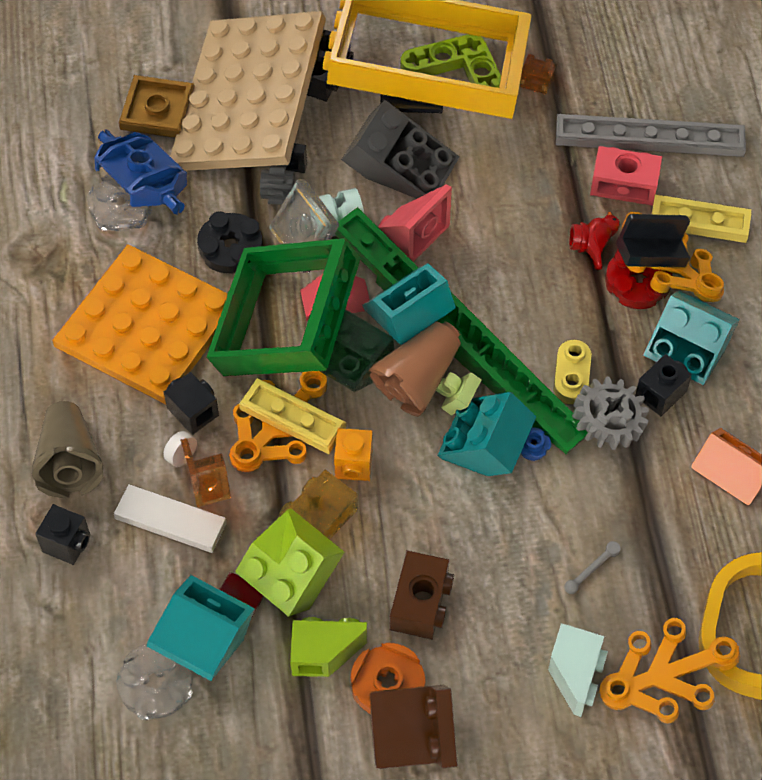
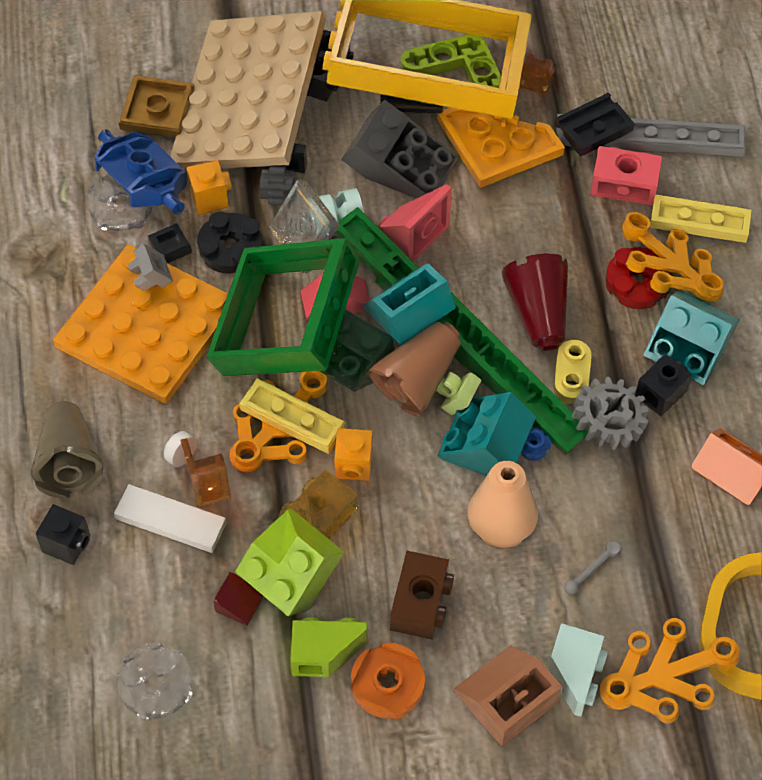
(152, 266): none -> light grey tile
(170, 243): none -> black tile
(191, 402): black brick -> none
(201, 627): teal slope -> none
(209, 187): none -> light orange brick
(413, 727): reddish brown bracket -> none
(498, 145): none -> light orange plate
(503, 507): none -> light nougat cone
(510, 693): none -> nougat slope
(540, 297): none -> dark red cone
(593, 236): red animal -> none
(594, 124): none -> black plate
(654, 240): black panel -> none

